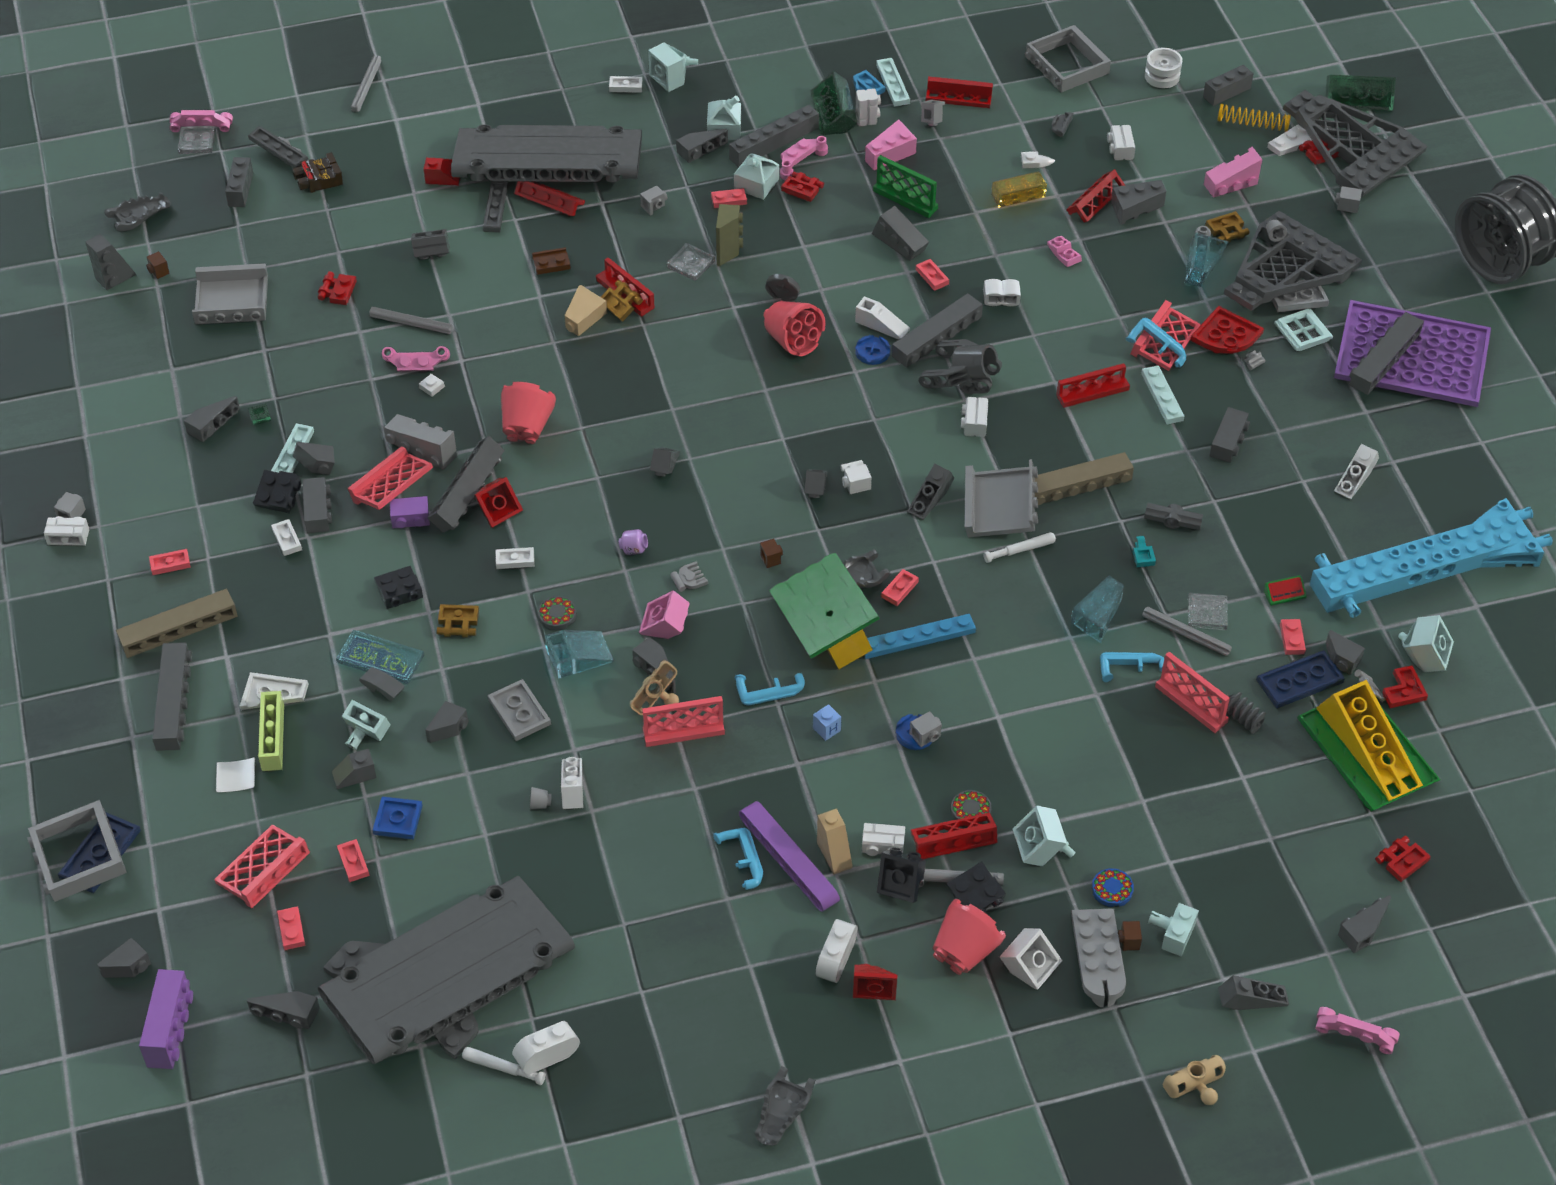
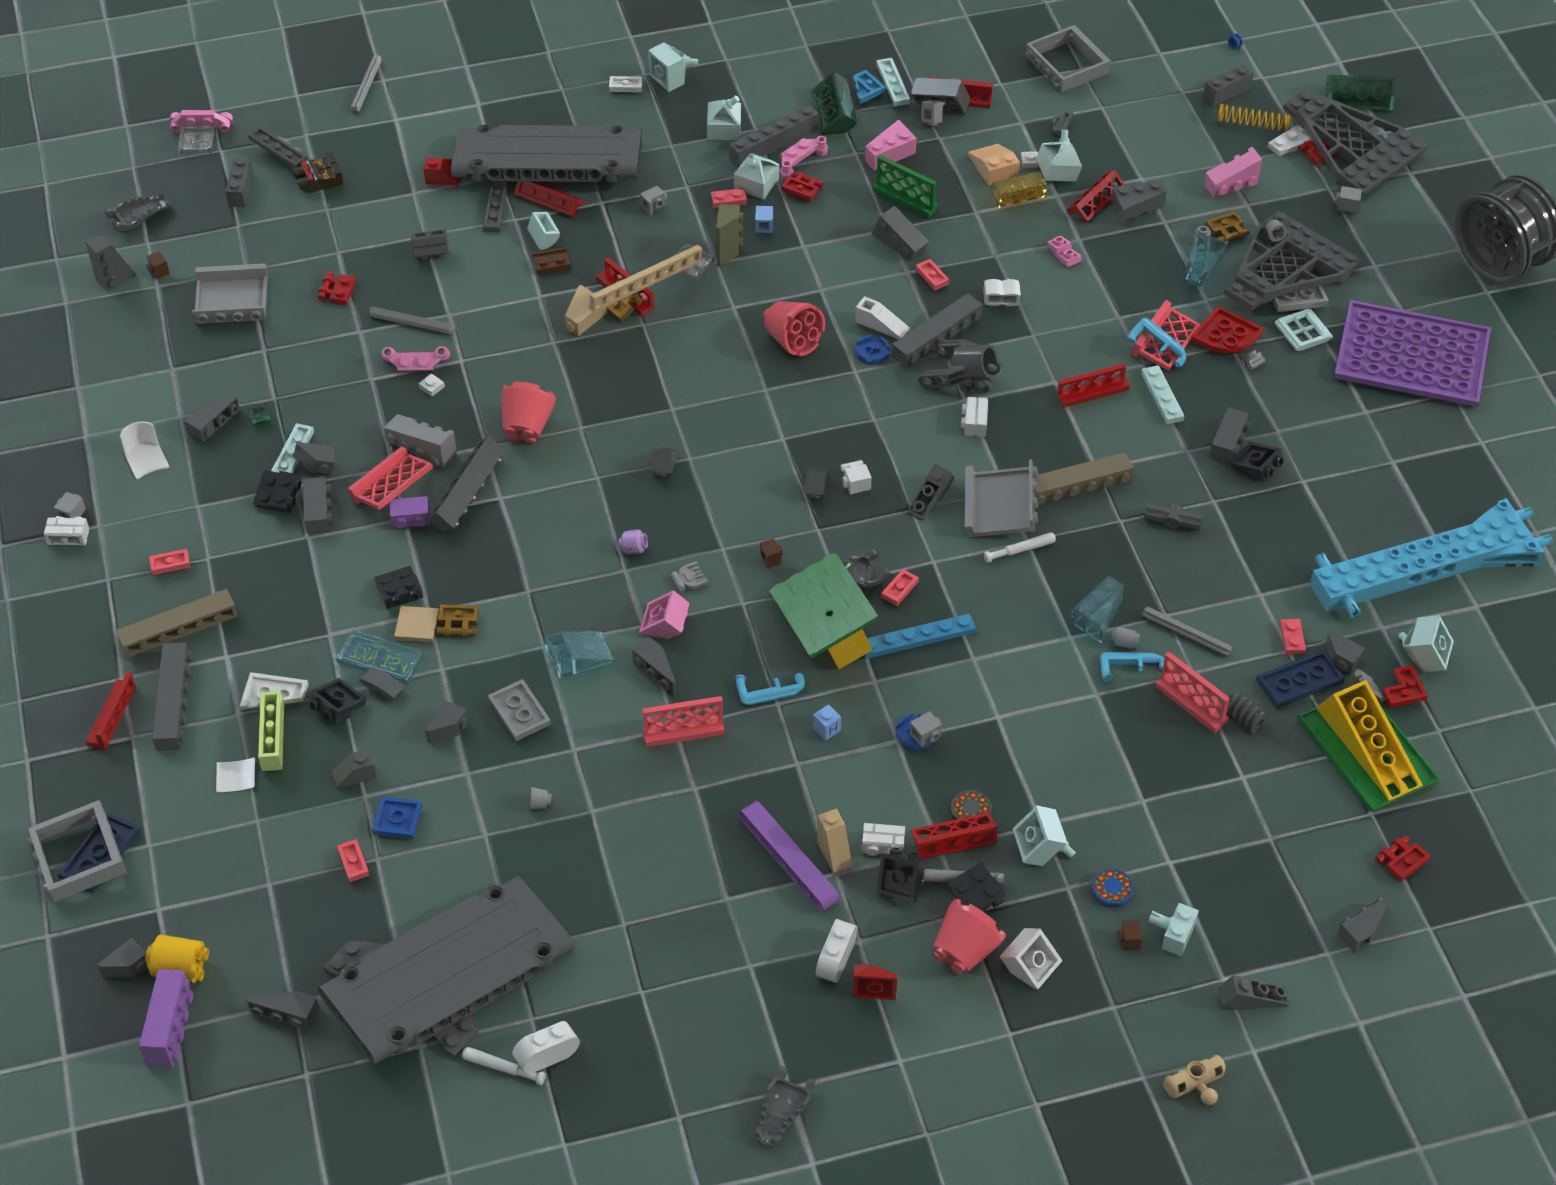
(111, 712): none -> red fence
(142, 449): none -> white piece
(177, 954): none -> yellow cylinder
(272, 872): coral fence -> none
(286, 537): white plate -> none
(291, 928): coral plate -> none
(335, 700): none -> black plate
(364, 723): light aqua brick -> none
(416, 624): none -> tan tile
(498, 501): red slope -> none
(515, 558): white plate -> none
(543, 230): none -> light aqua brick
(557, 612): tile -> none
(572, 783): white slope -> none
(645, 278): none -> tan plate
(659, 677): tan piece -> none
(700, 143): dark grey slope -> none
(751, 857): medium azure piece -> none
(764, 219): none -> light blue brick
(782, 287): dark grey tile -> none
(867, 107): white brick -> none
(946, 90): none -> wedge
(995, 163): none -> light nougat slope
(1059, 160): none -> light aqua piece
(1099, 954): light grey plate -> none
(1122, 142): white brick -> none
(1125, 638): none -> light grey brick
(1143, 554): teal plate -> none
(1163, 68): white wheel -> none
(1207, 611): clear tile -> none
(1235, 41): none -> blue plate
(1258, 461): none -> black plate
(1285, 590): slope -> none
(1347, 1026): bright pink plate -> none
(1357, 471): white slope -> none
(1385, 353): dark grey brick -> none

